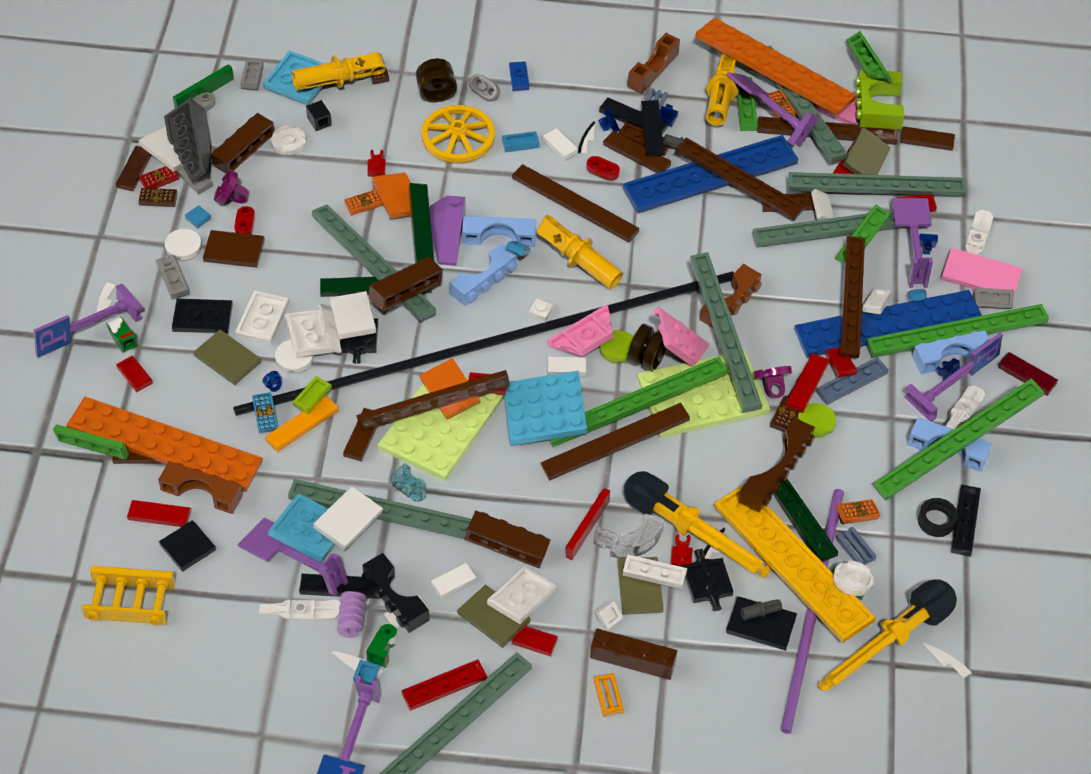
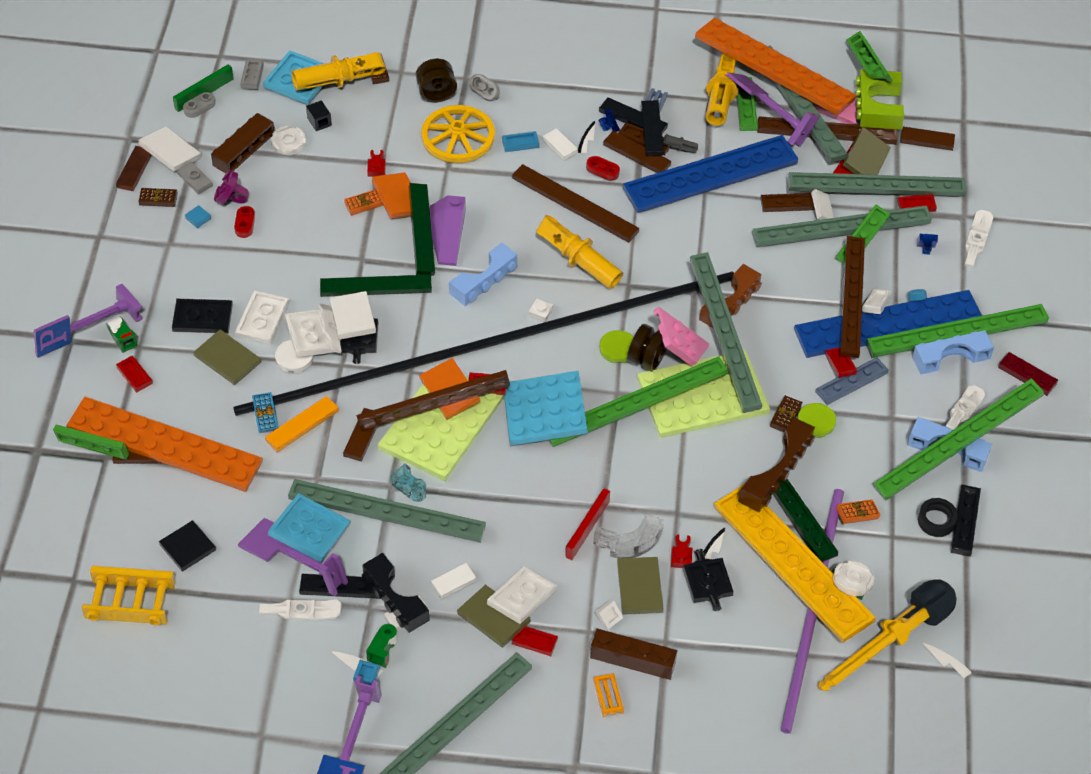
(103, 301): white sticker -> none
(158, 178): red tile -> none
(158, 513): red tile -> none
(172, 277): light grey plate -> none
(179, 479): dark orange arch -> none
(183, 244): white tile -> none
(190, 137): dark grey wedge -> none
(233, 248): reddish brown tile -> none
(271, 380): clear blue tile -> none
(312, 395): lime tile -> none
(347, 518): white tile -> none
(351, 614): lavender piece -> none
(367, 256): sand green plate -> none
(405, 284): reddish brown brick -> none
(444, 685): red tile -> none
(478, 228): light blue arch -> none
(507, 539): reddish brown brick -> none
(518, 248): dark azure tile -> none
(519, 76): blue plate -> none
(566, 364): white tile -> none
(585, 334): bright pink wing -> none
(615, 441): reddish brown tile -> none
(650, 494): yellow piece -> none
(654, 571): white plate -> none
(665, 52): dark orange arch -> none
(668, 115): clear blue tile -> none
(740, 179): reddish brown tile -> none
(760, 609): dark grey axle -> none
(770, 630): black tile -> none
(773, 376): magenta tile -> none
(780, 99): orange tile -> none
(807, 383): red tile -> none
(857, 543): sand blue tile -> none
(914, 213): medium lavender piece -> none
(948, 368): clear blue tile -> none
(979, 359): medium lavender piece -> none
(980, 272): bright pink tile -> none
(994, 297): light grey plate -> none

